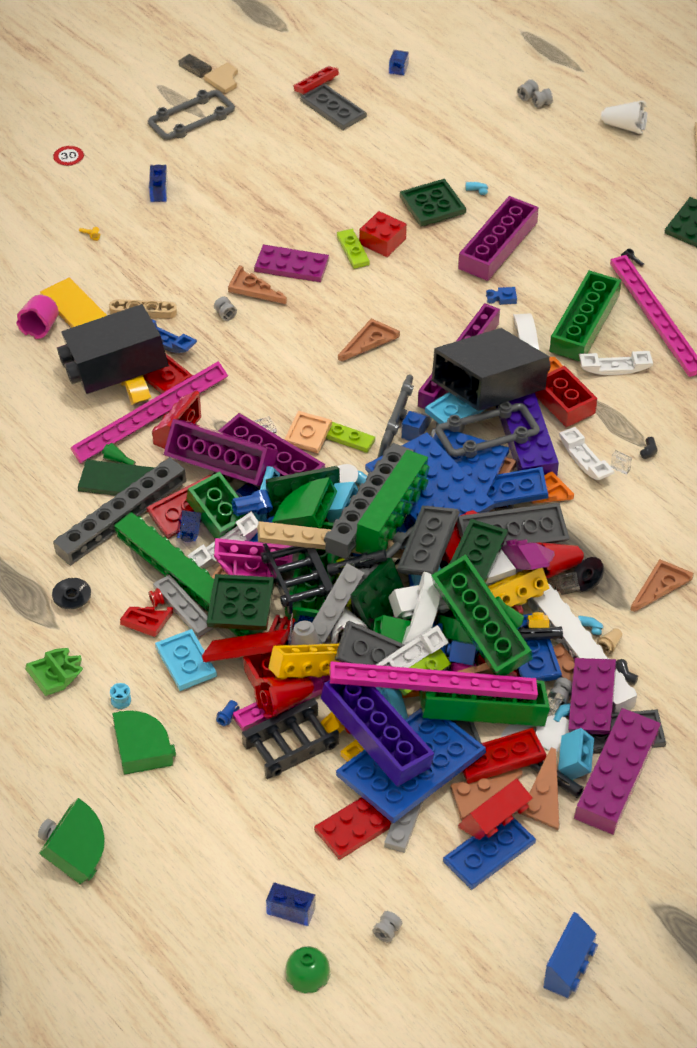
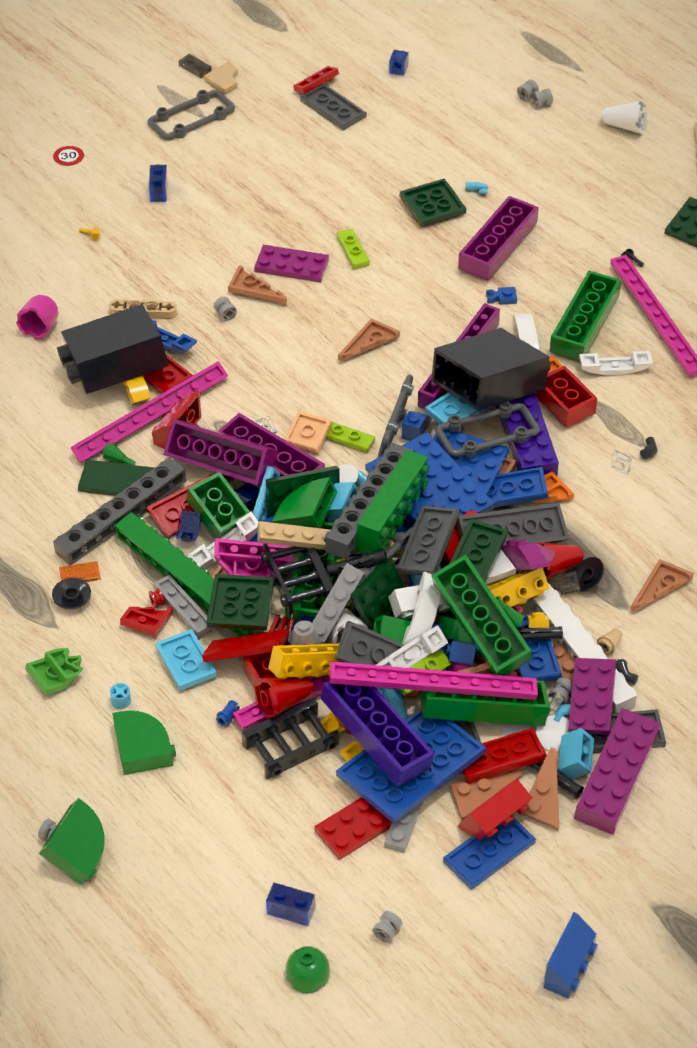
(73, 303): yellow tile -> none
(85, 571): none -> clear orange tile
(256, 502): blue piece -> none
(383, 234): red brick -> none
(583, 456): white slope -> none
(592, 622): medium azure arm -> none

